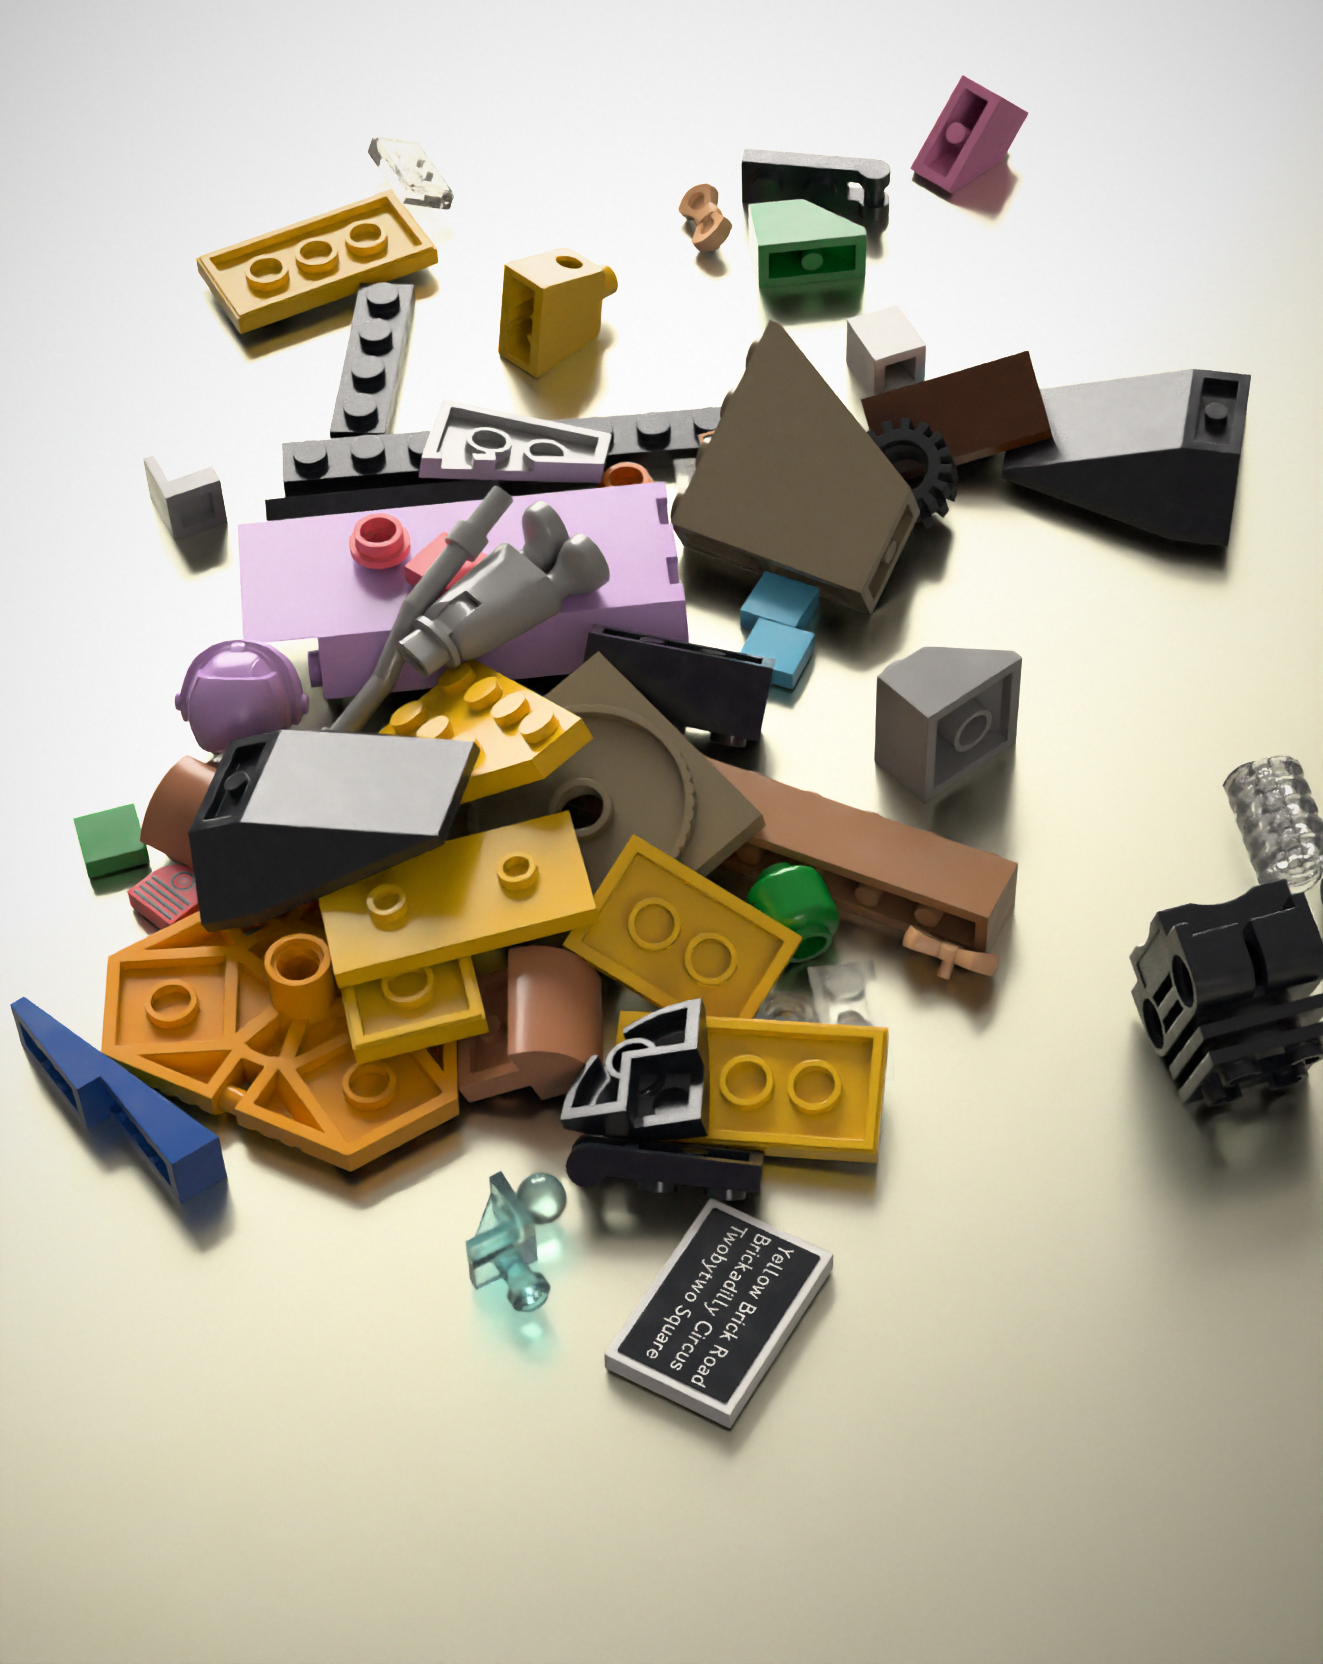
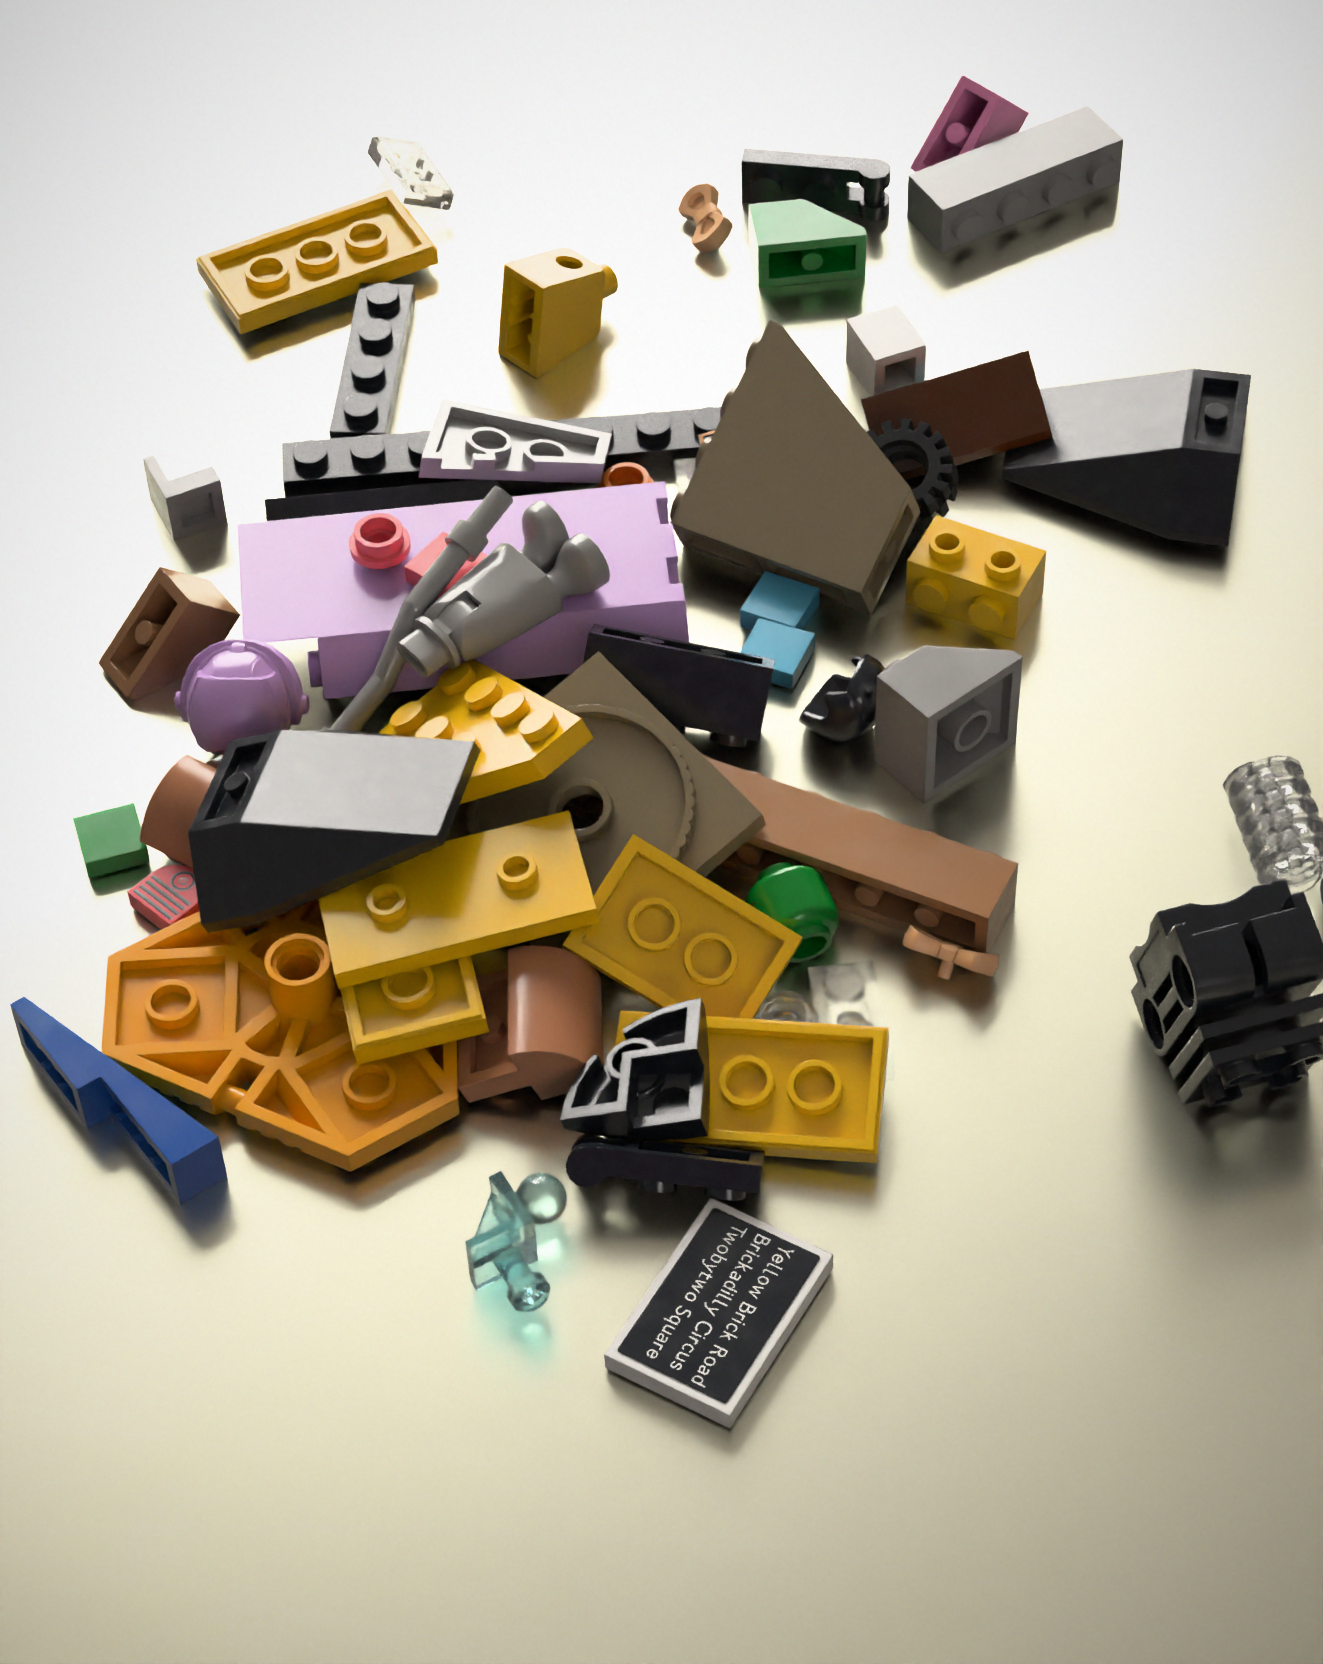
(165, 631): none -> medium nougat slope
(845, 705): none -> black hair
(975, 576): none -> yellow brick
(1014, 178): none -> light grey brick

